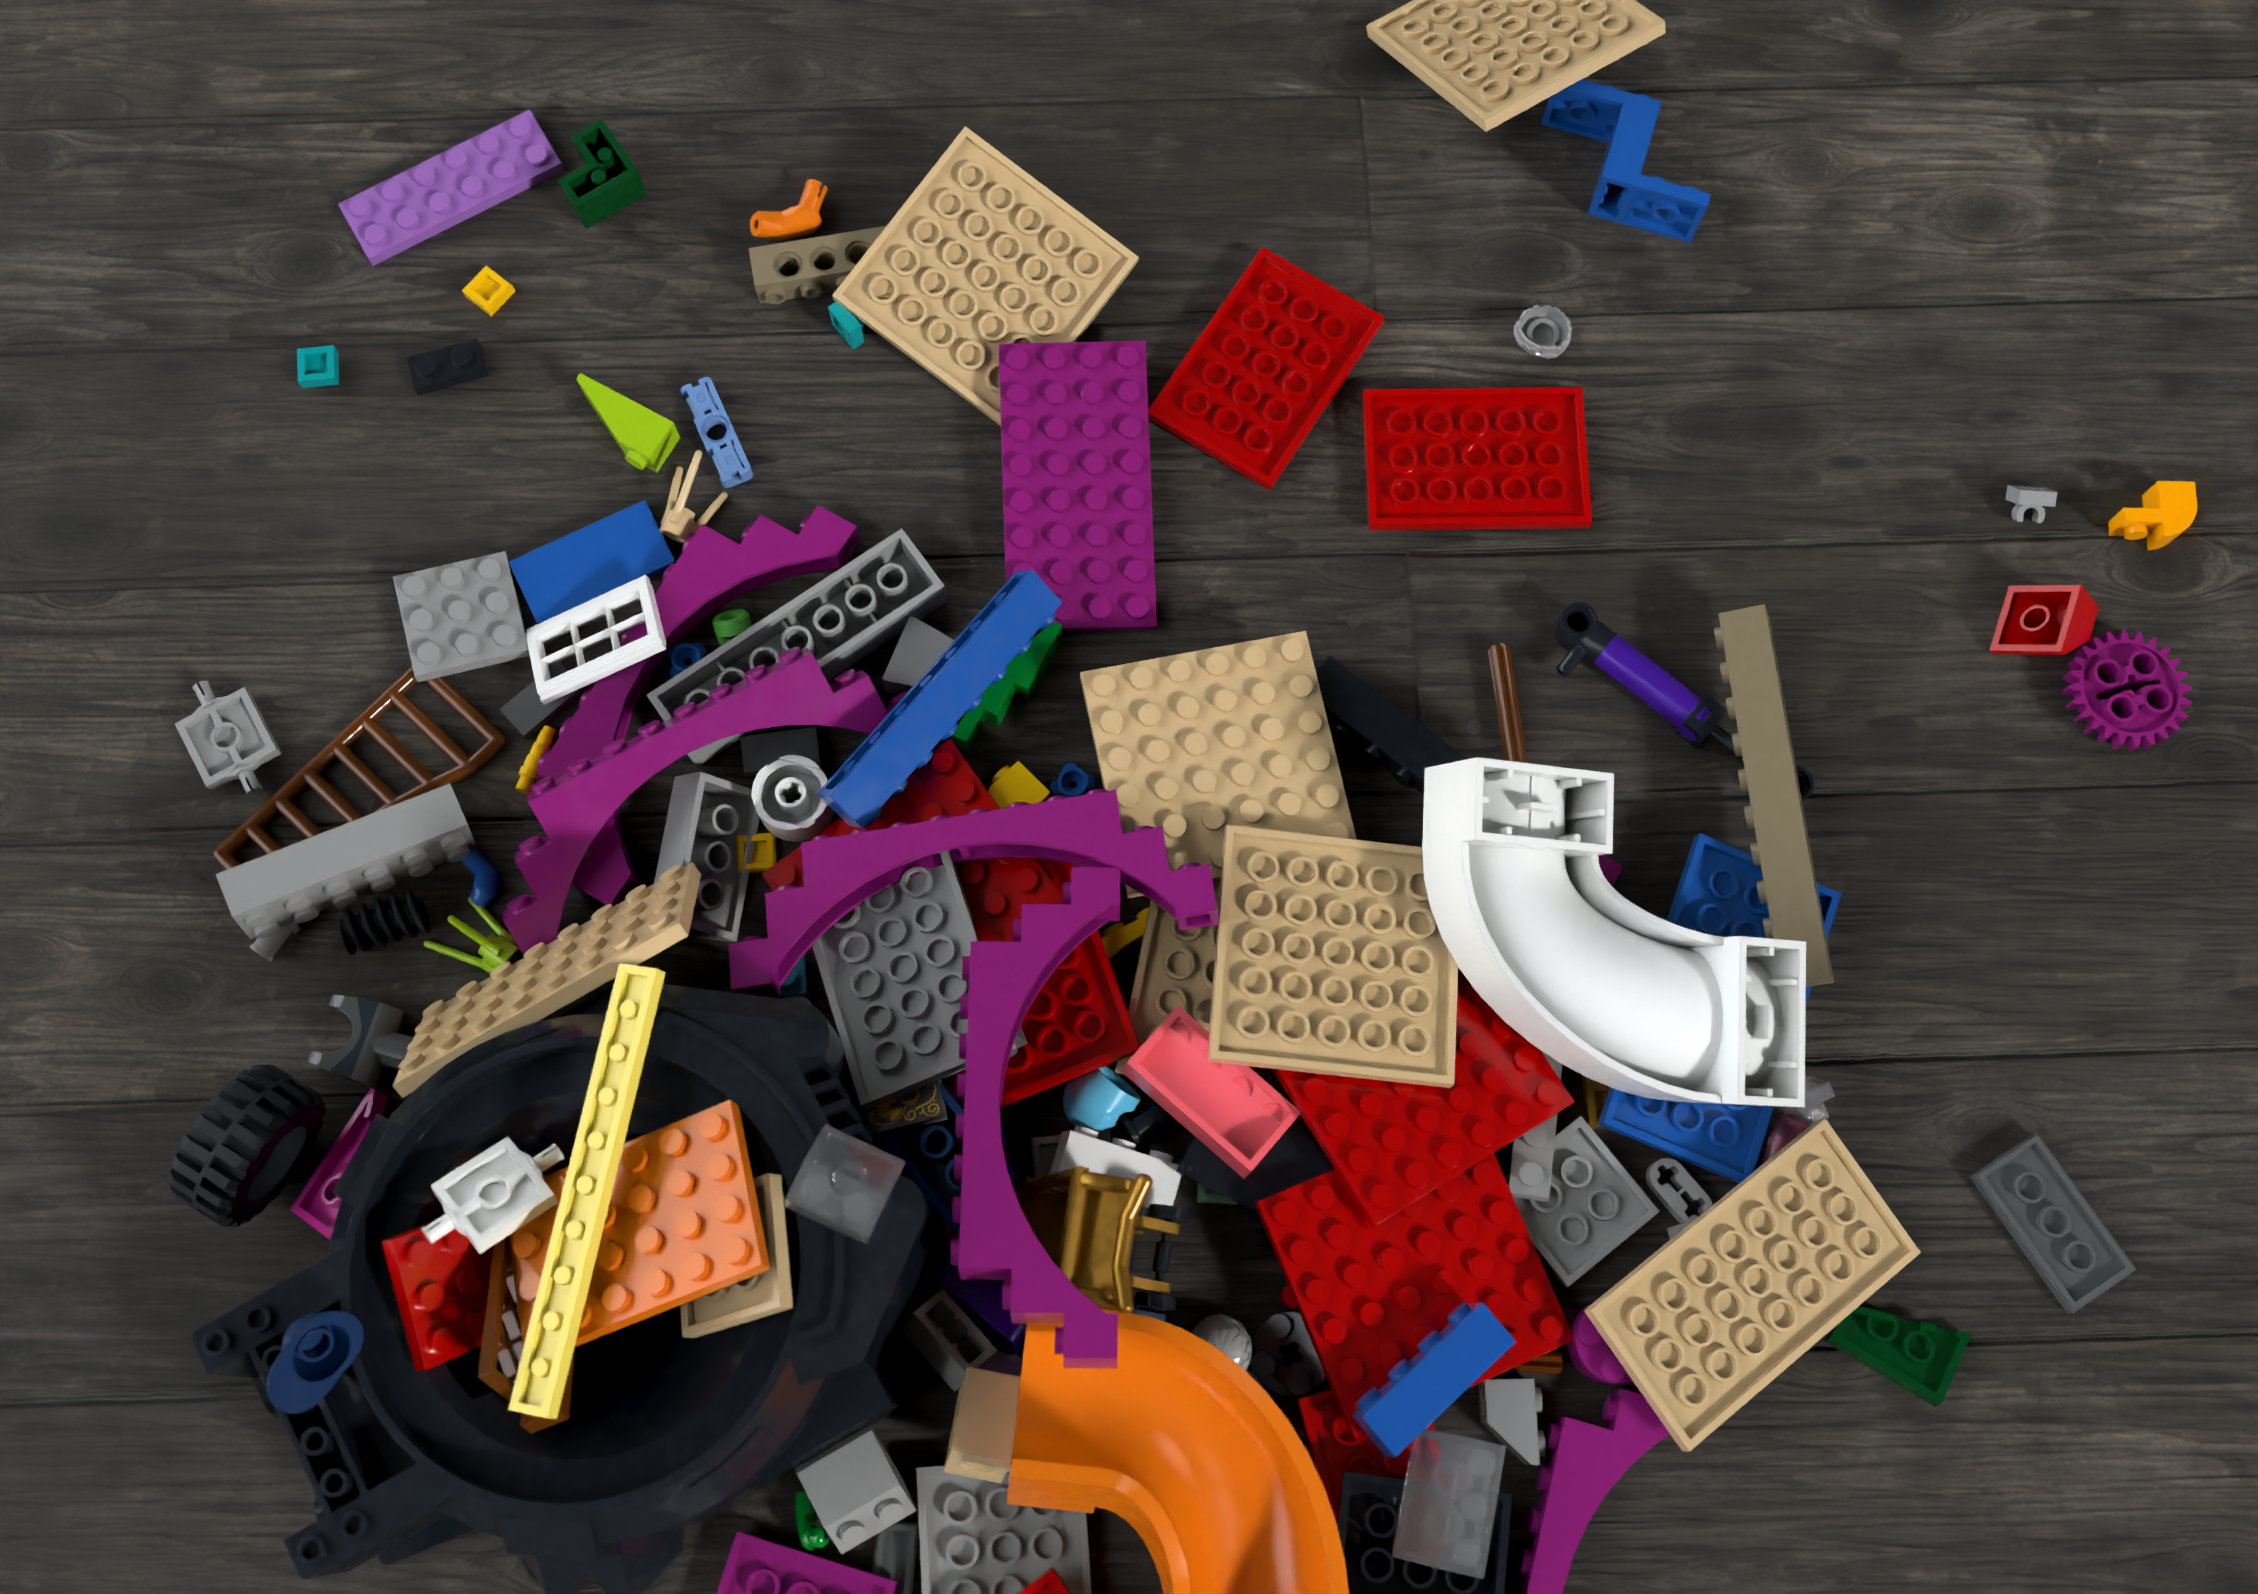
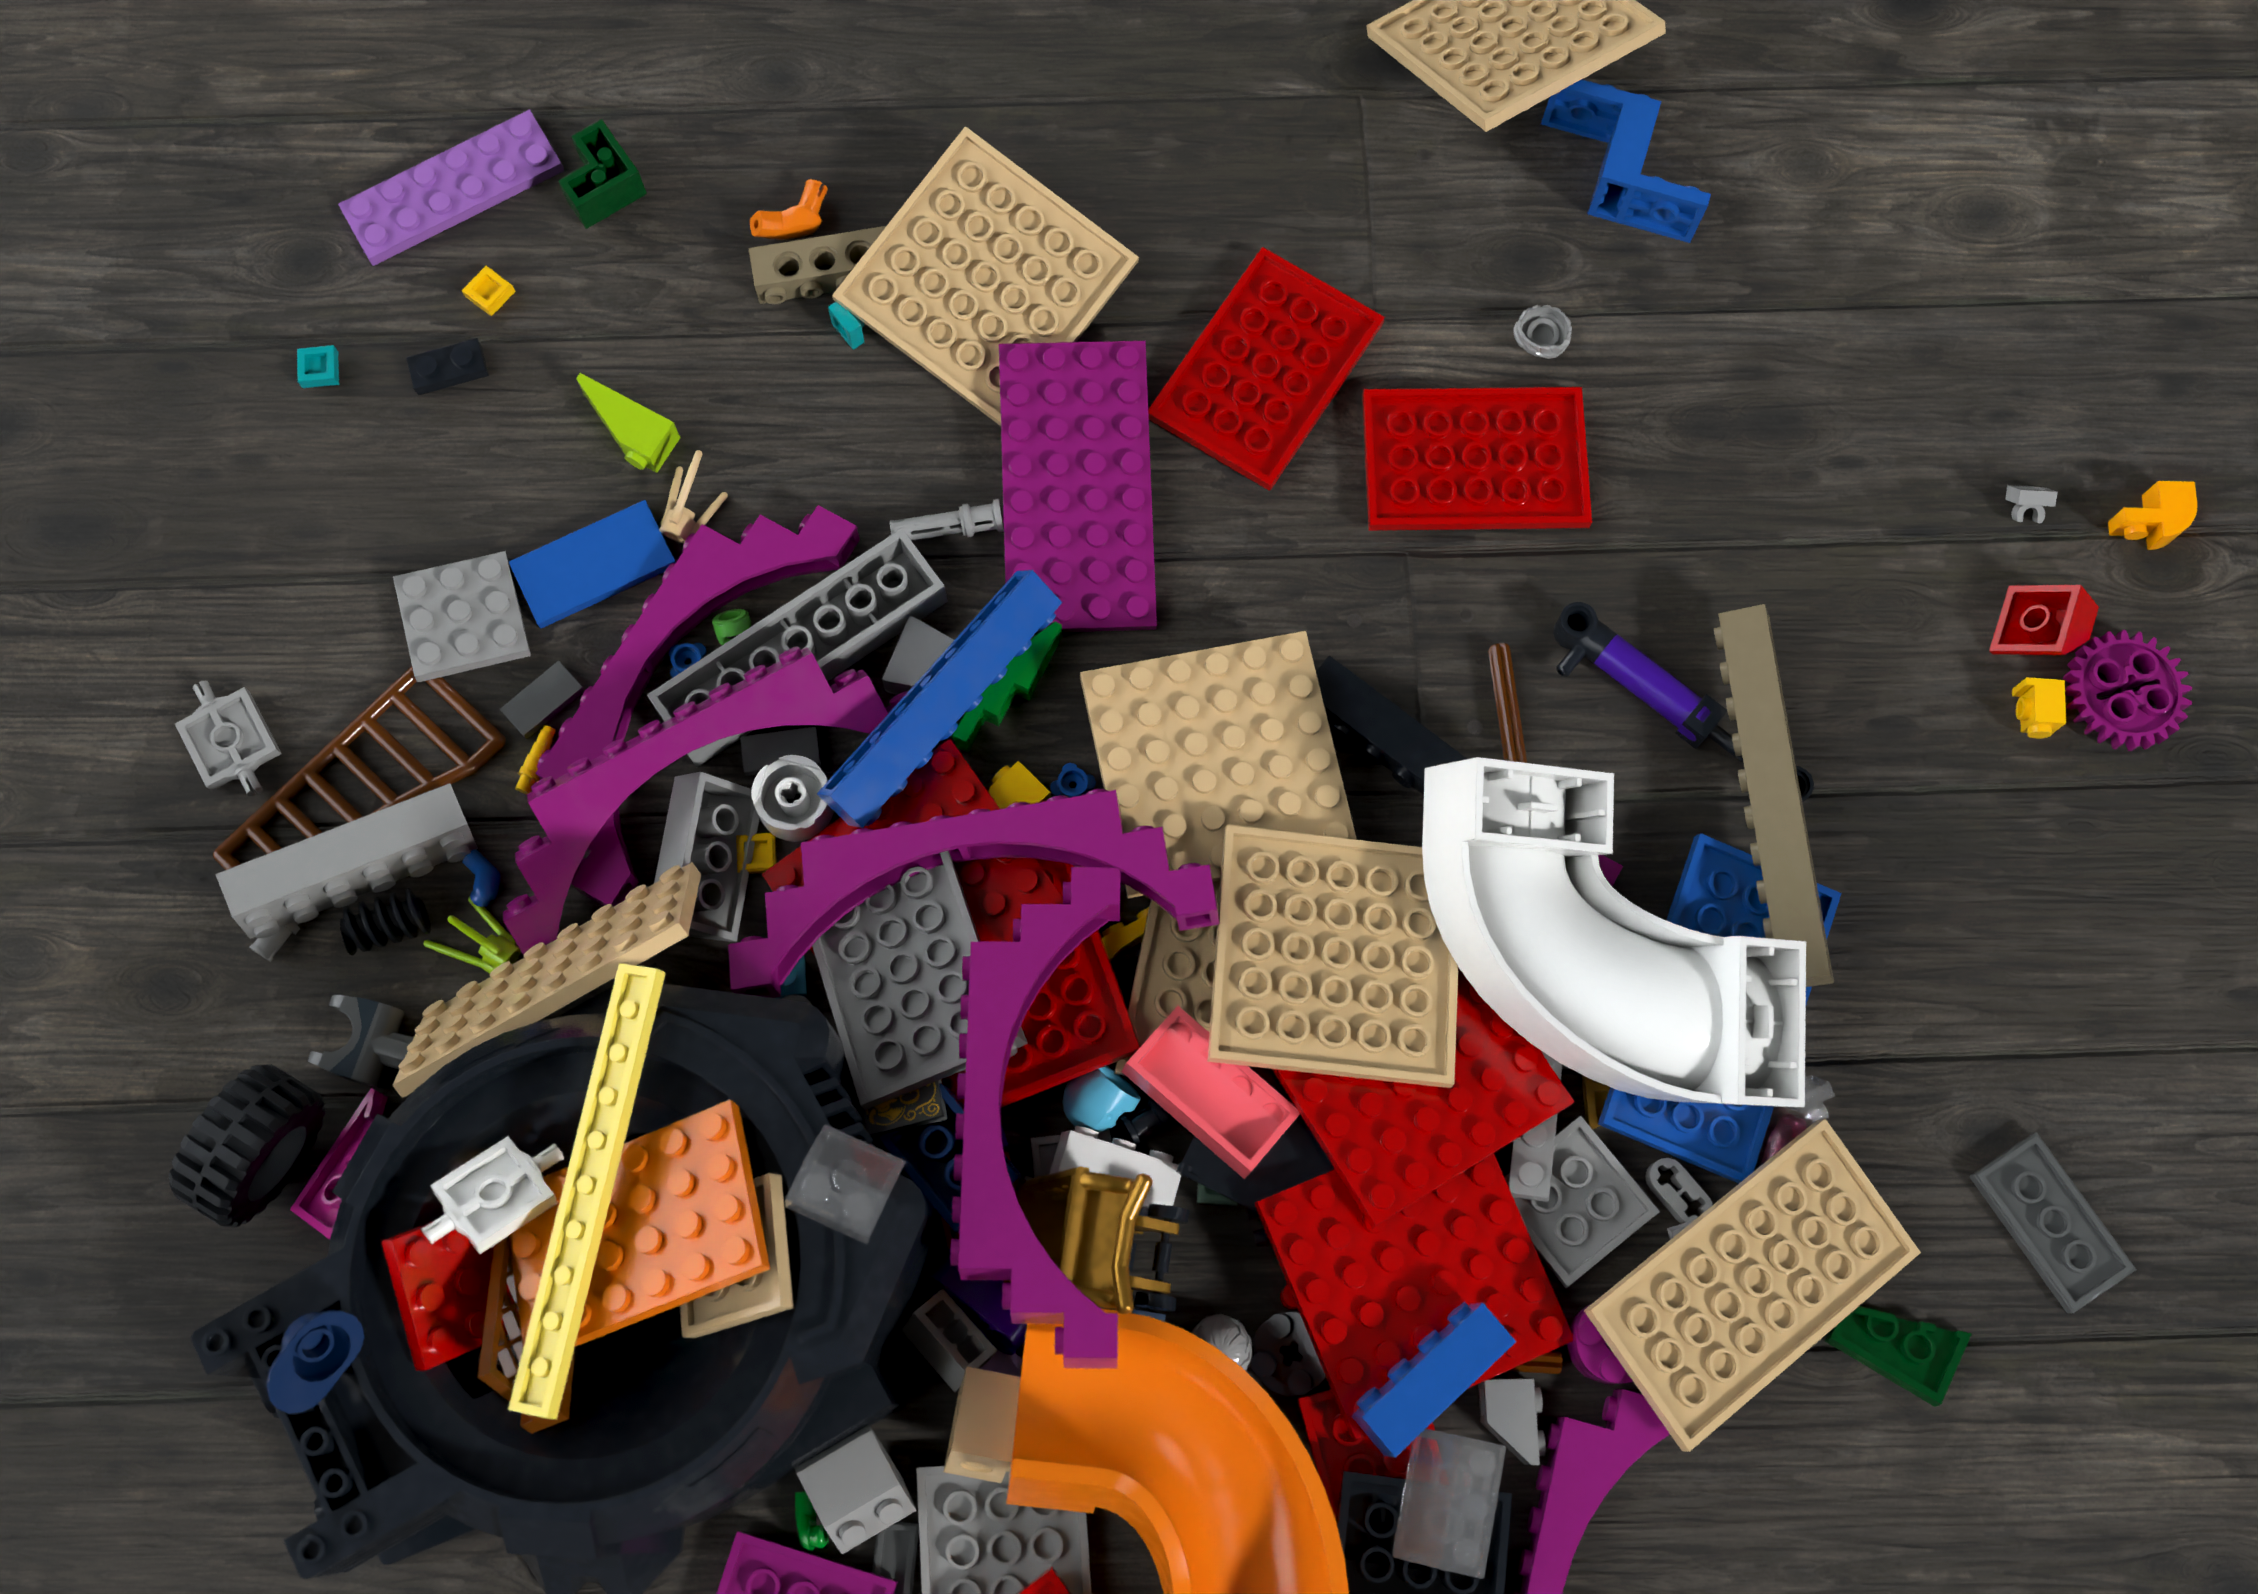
(607, 664): white piece -> none
(727, 451): medium blue piece -> none
(965, 521): none -> light grey pin
(2040, 706): none -> yellow brick

